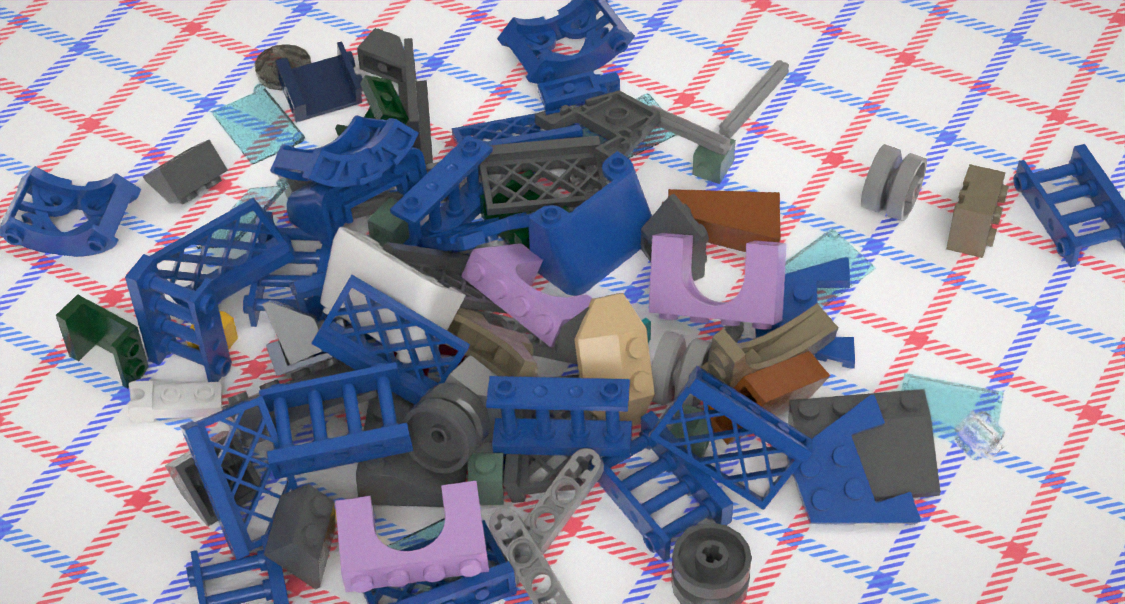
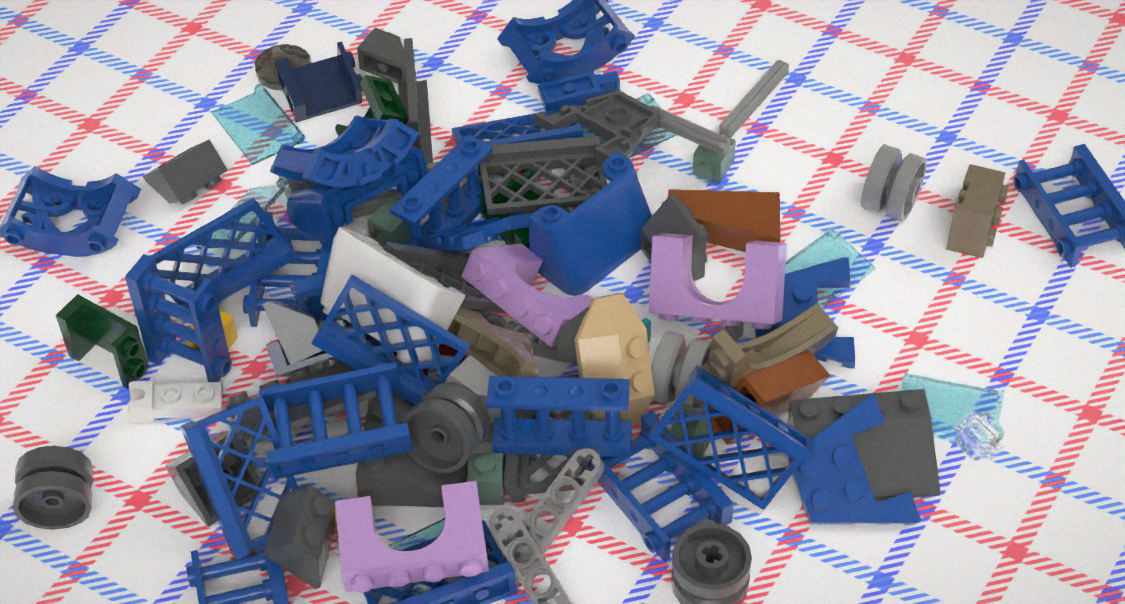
(53, 487): none -> dark grey wheel

